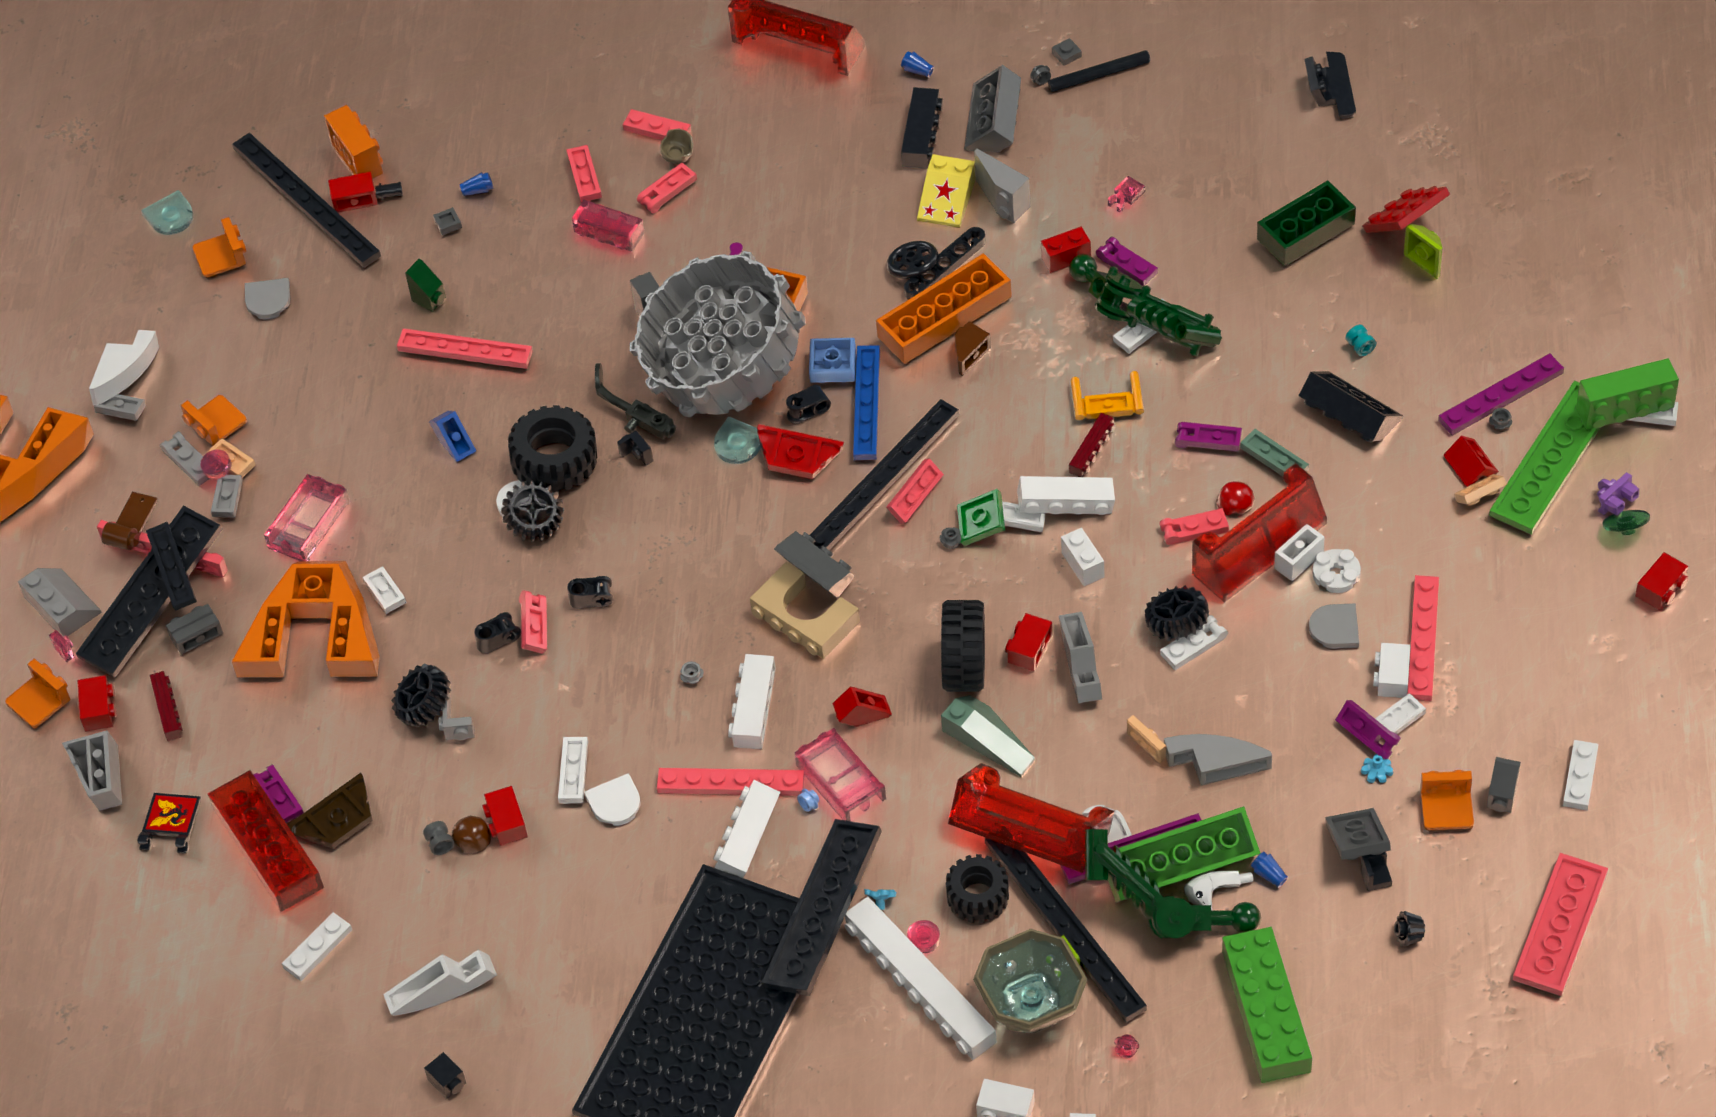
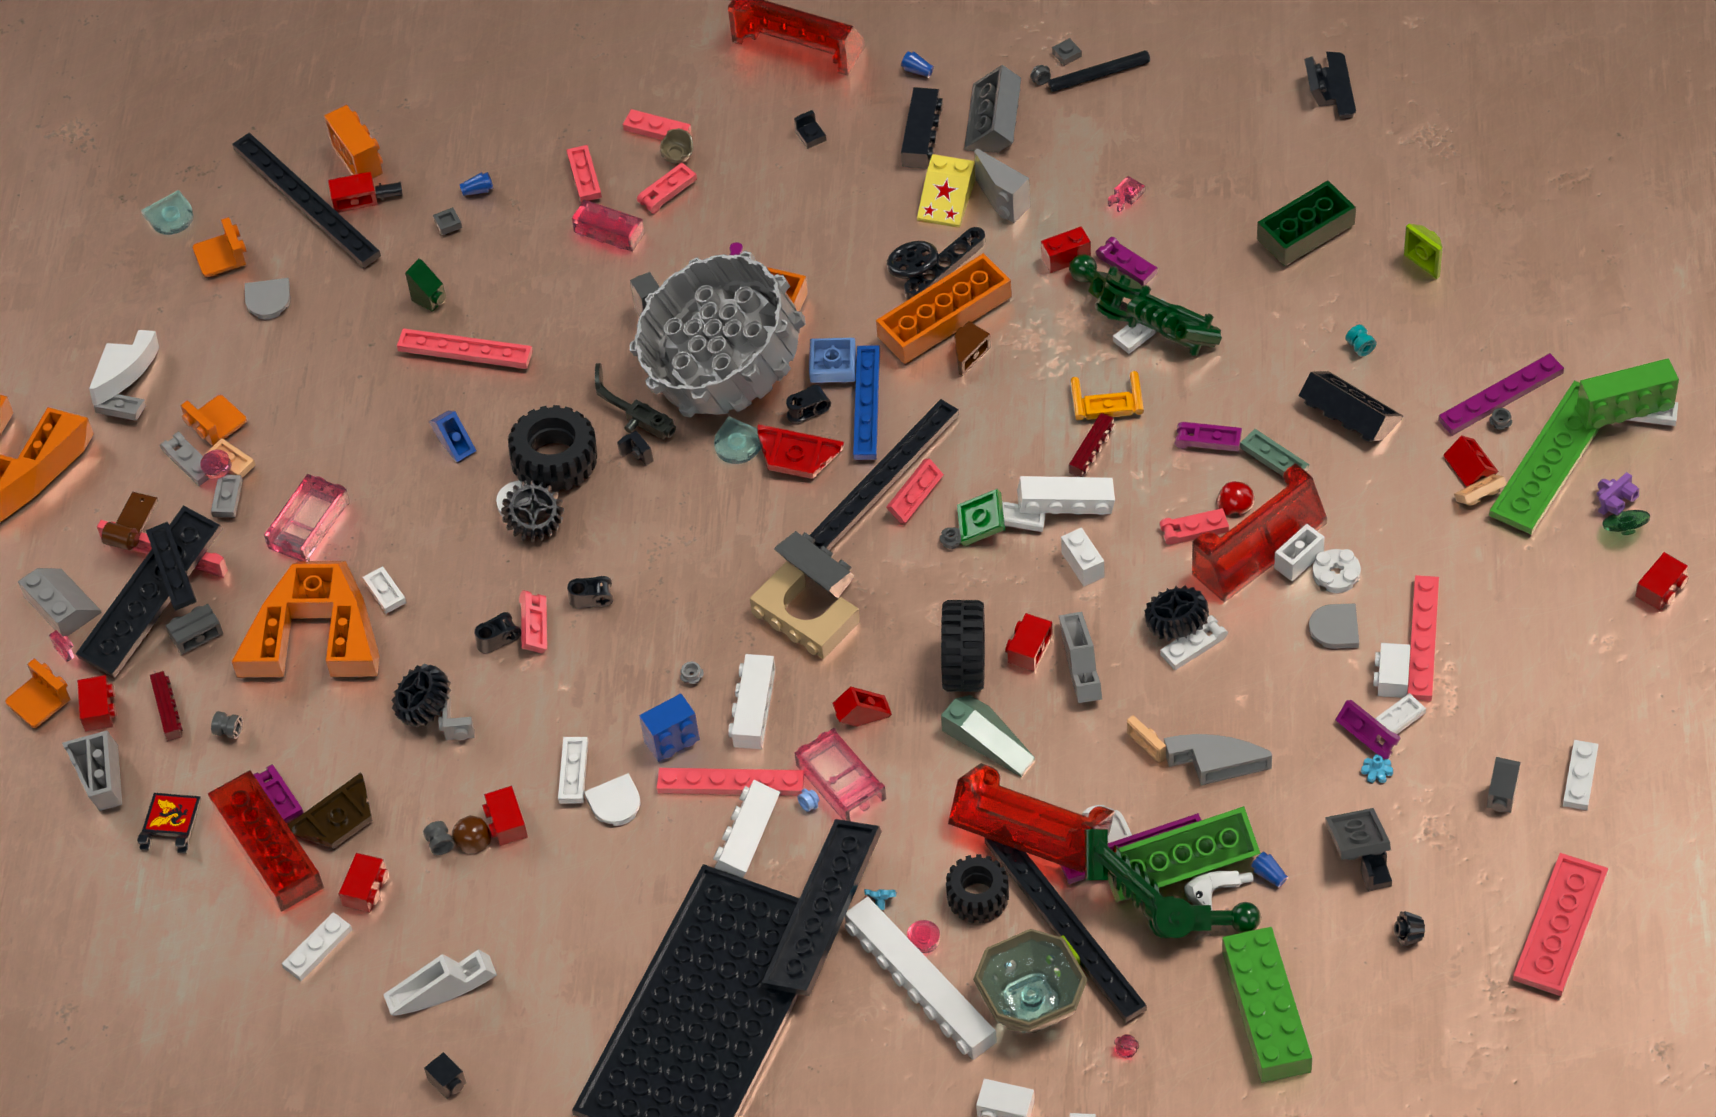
(226, 725): none -> dark grey wheel
(363, 882): none -> red brick
(669, 727): none -> blue brick
(808, 129): none -> black bracket
(1406, 209): red plate -> none
(1447, 800): orange bracket -> none

